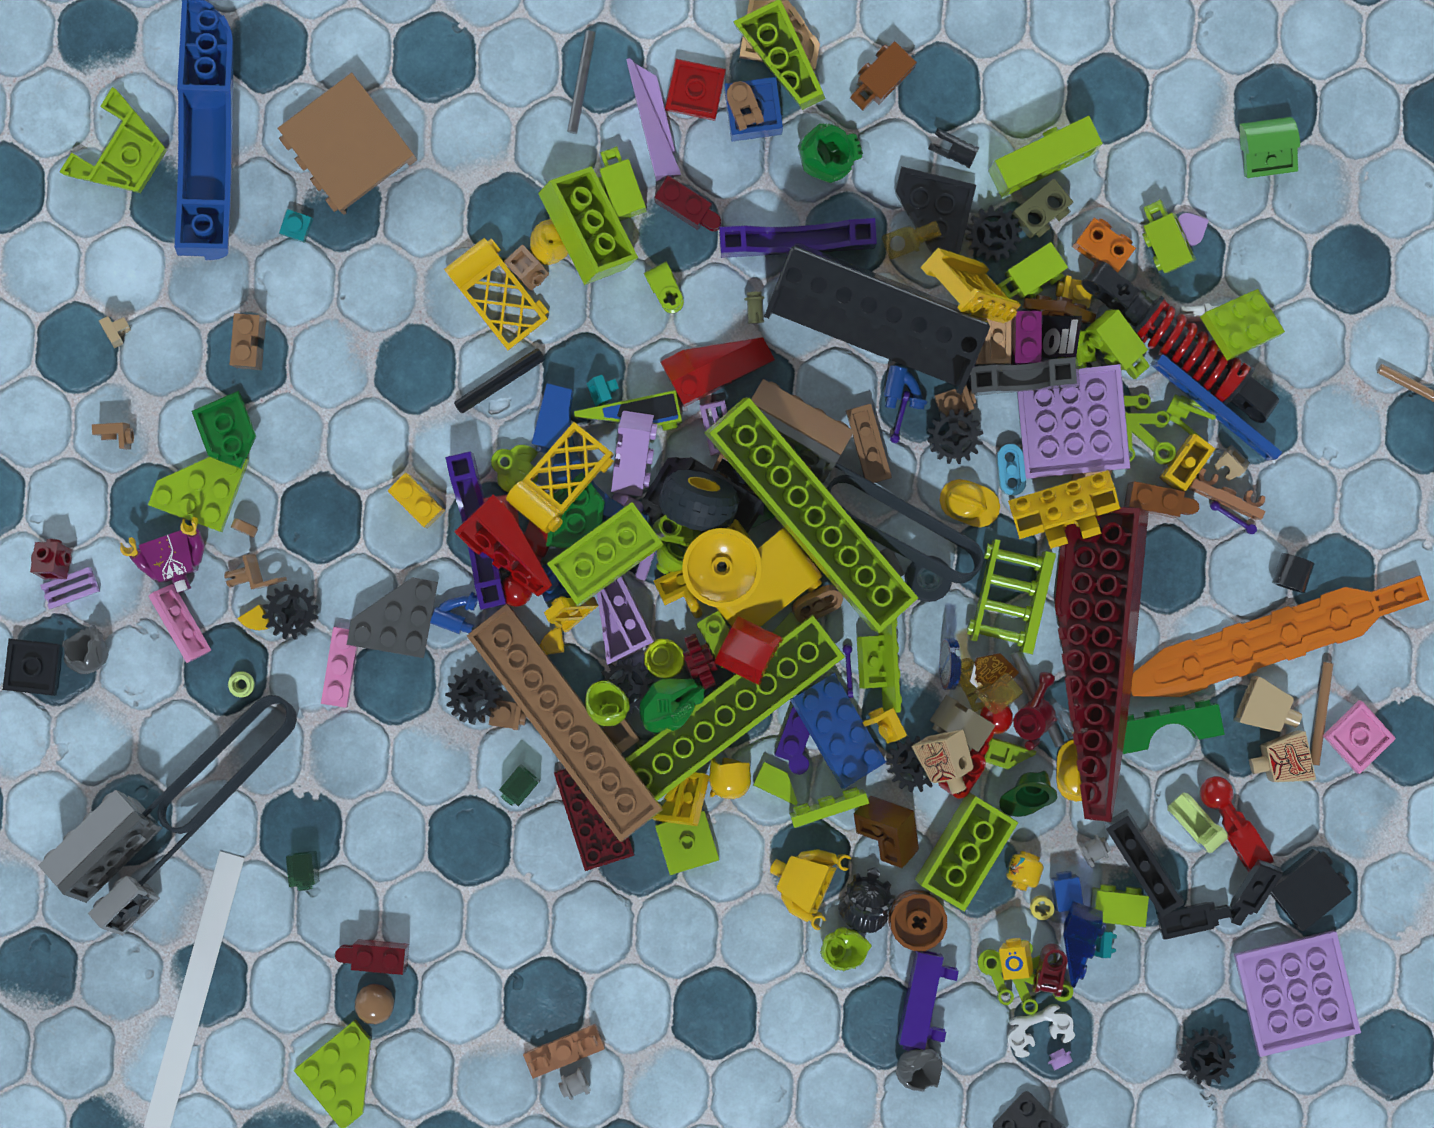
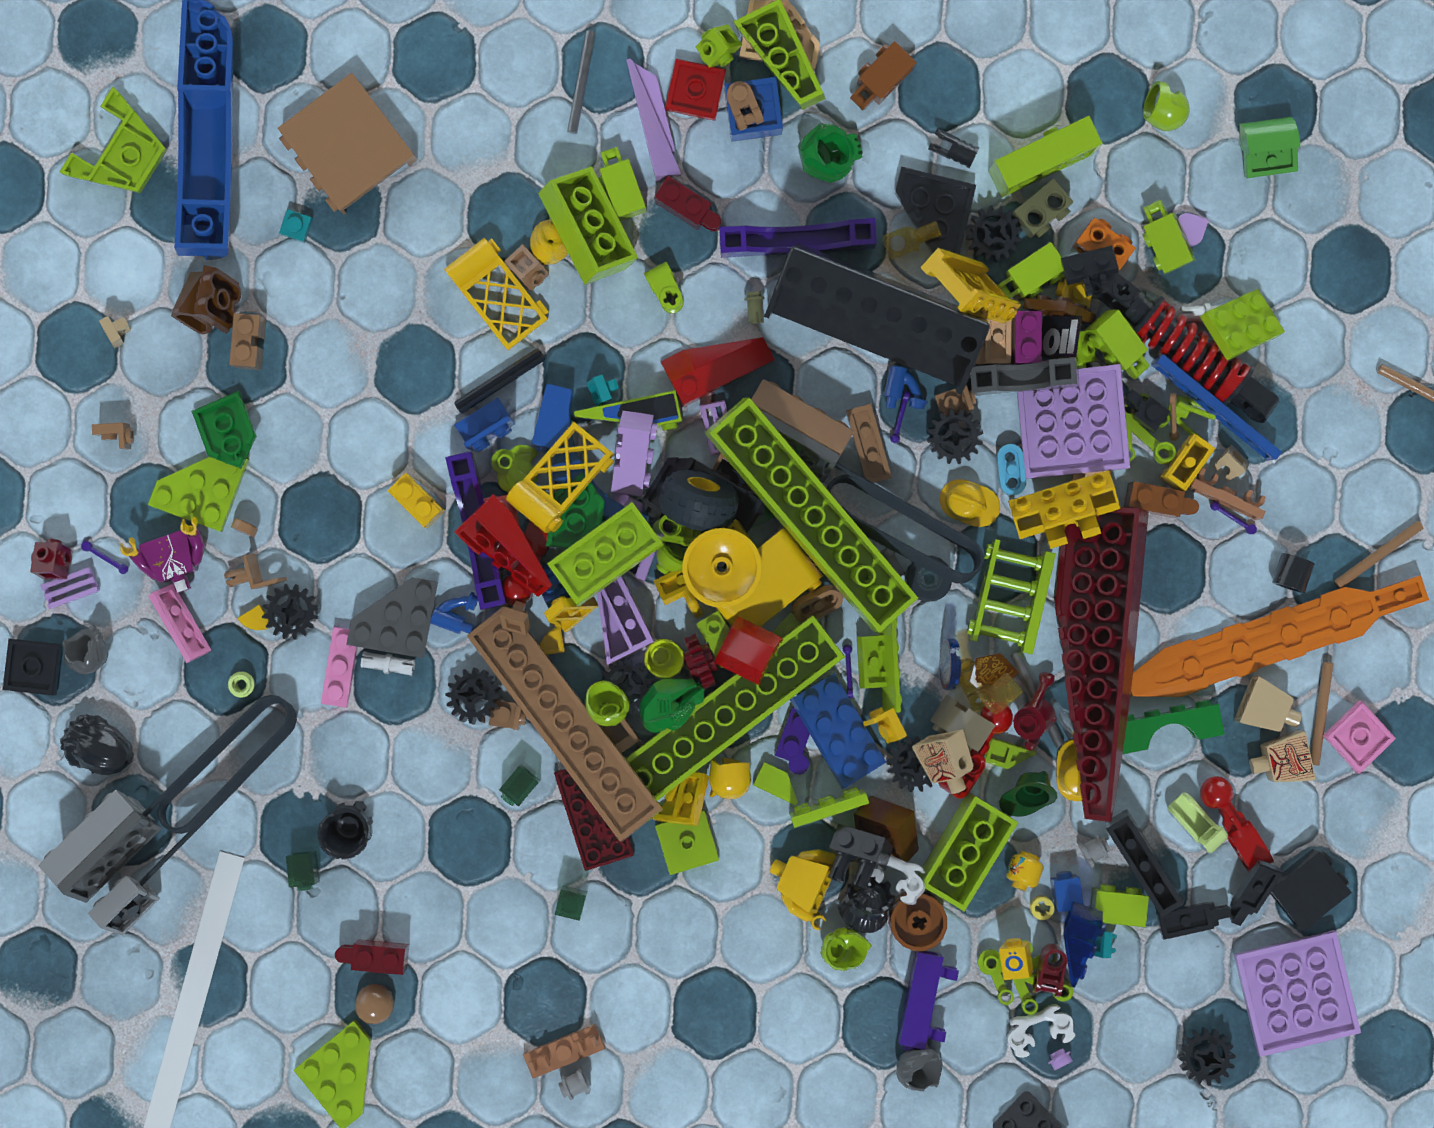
(87, 546): none -> dark purple hinge
(96, 746): none -> black piece
(207, 301): none -> reddish brown piece
(345, 831): none -> black hair
(387, 663): none -> white pin
(484, 425): none -> blue bracket
(515, 619): none -> medium nougat tile
(571, 903): none -> clear green brick
(718, 46): none -> lime brick
(860, 847): none -> black brick
(912, 885): none -> white helmet
(1088, 266): none -> black hinge
(1149, 412): none -> black plate
(1170, 110): none -> lime helmet
(1174, 435): none -> medium nougat hinge
(1378, 554): none -> medium nougat bar

